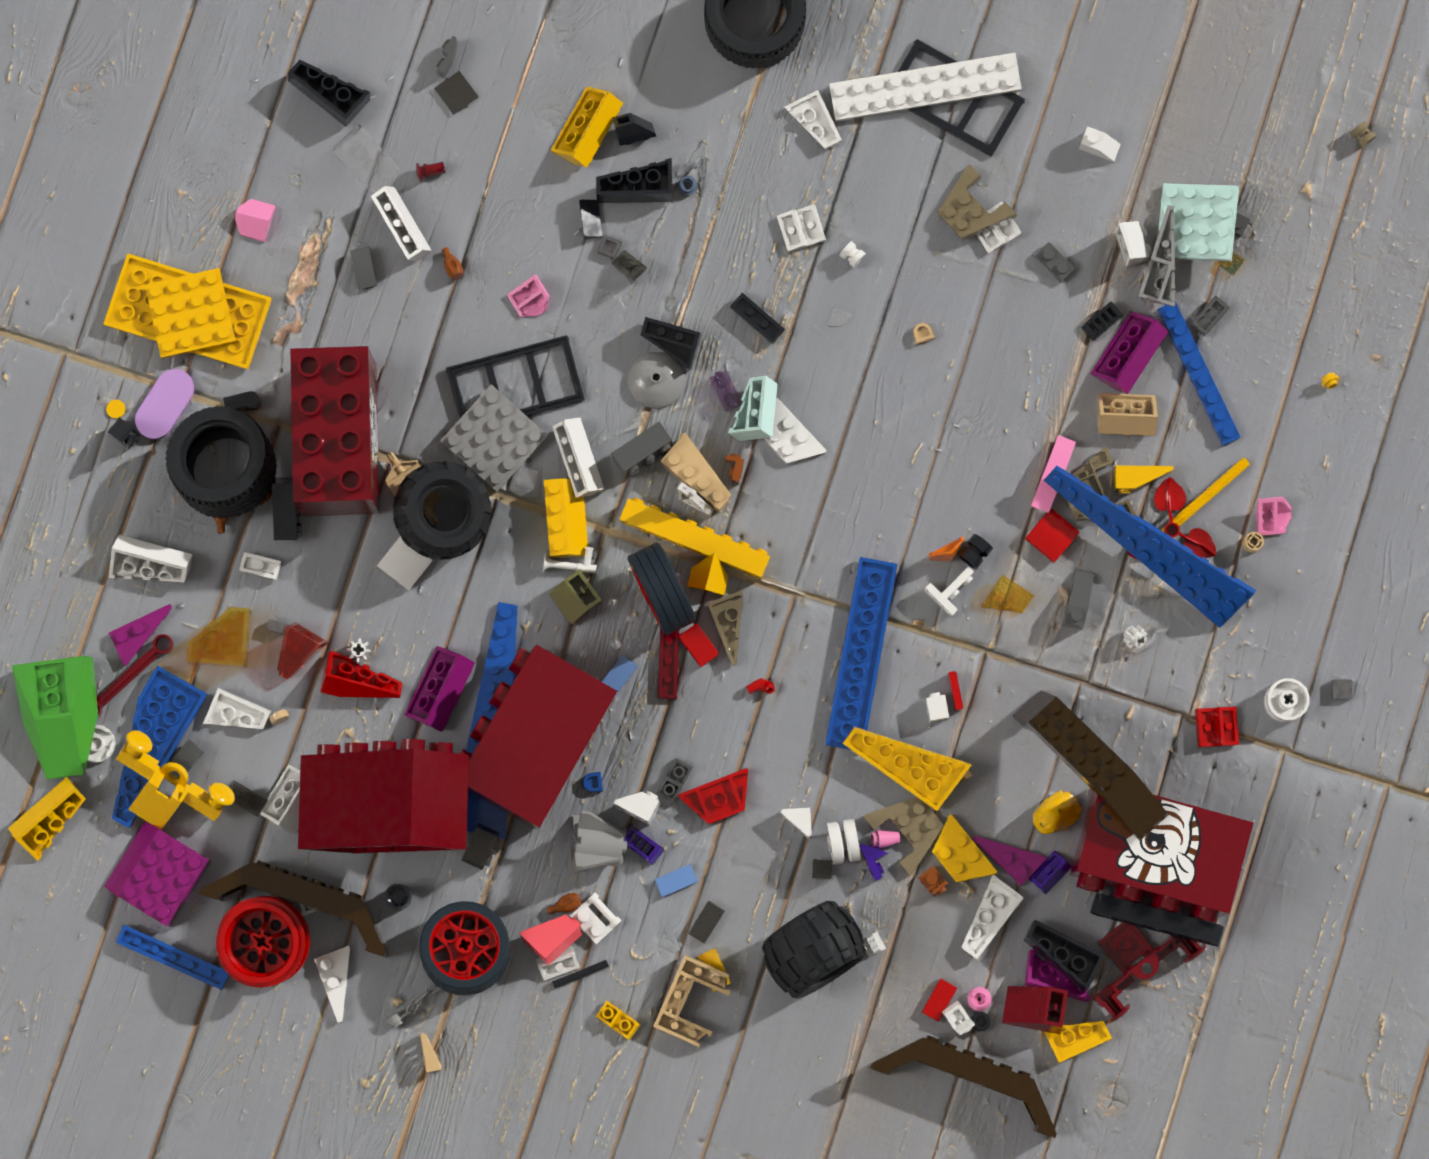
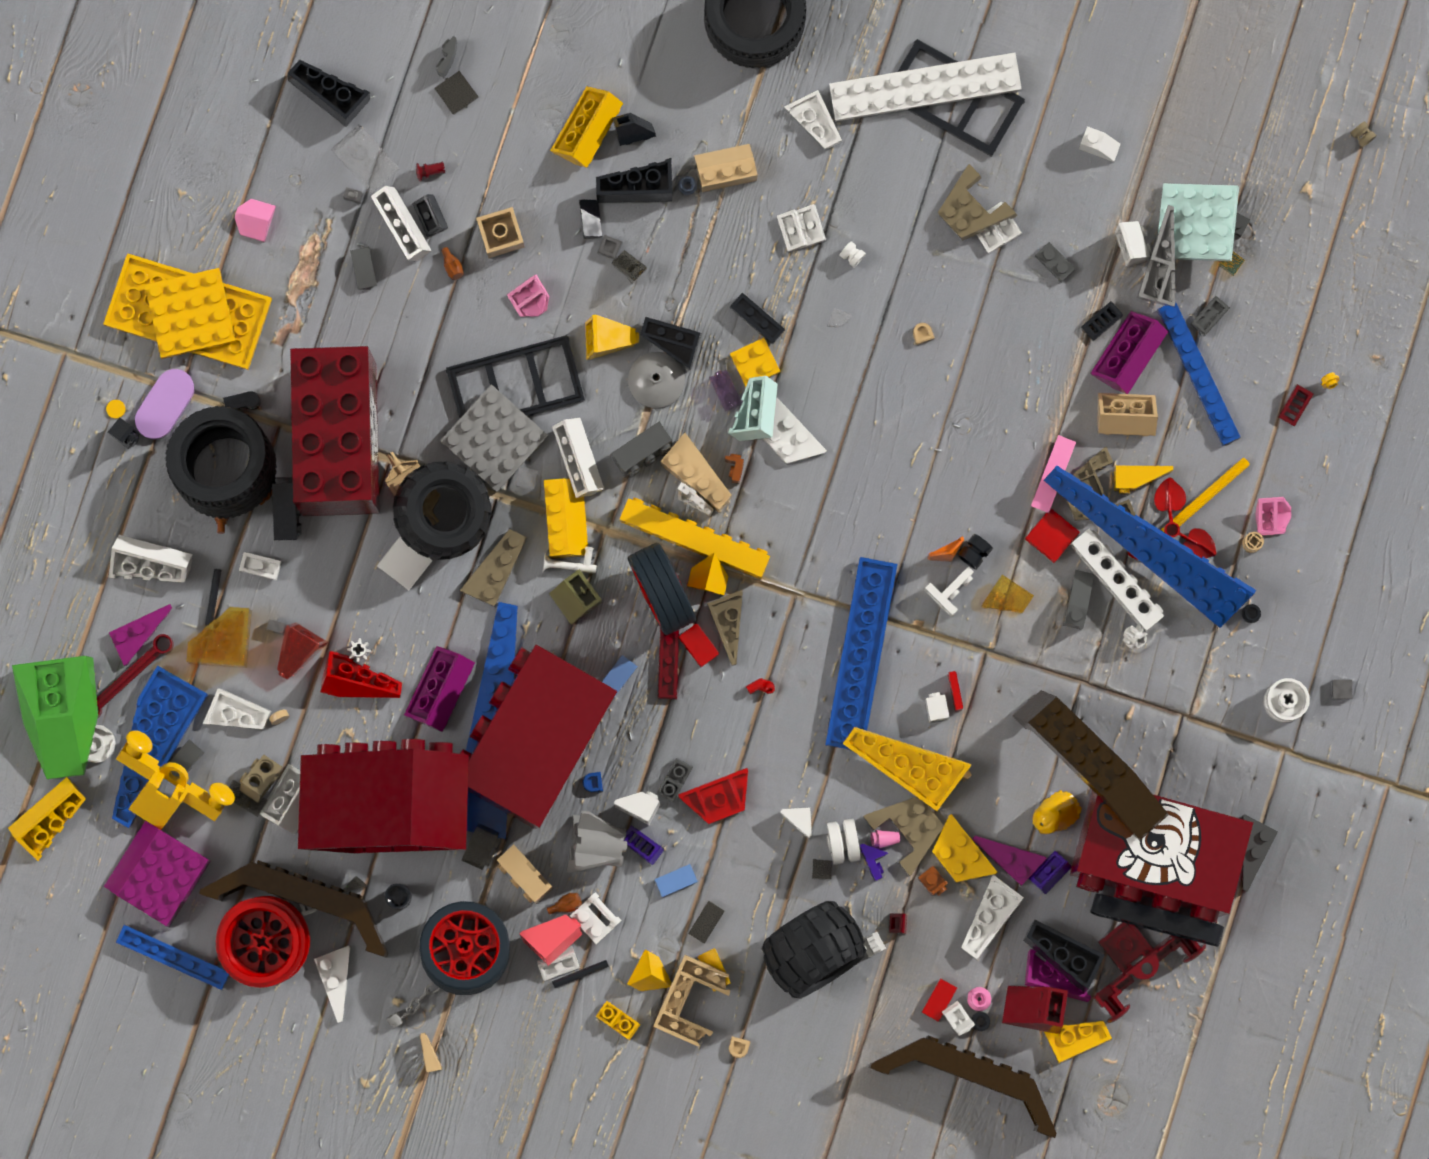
(213, 596): none -> black bar
(262, 779): none -> dark tan brick
(353, 195): none -> flat silver piece
(355, 884): none -> clear smoke slope
(430, 215): none -> black slope
(491, 576): none -> dark tan wing
(500, 232): none -> tan brick
(524, 875): none -> tan wedge
(607, 336): none -> yellow slope
(649, 974): none -> yellow slope
(726, 167): none -> tan slope
(738, 1047): none -> tan tile
(754, 361): none -> yellow plate
(898, 923): none -> dark red slope
(1118, 591): none -> white brick
(1216, 727): red slope -> none
(1251, 613): none -> black plate
(1257, 849): none -> dark grey wing
(1309, 394): none -> dark red slope

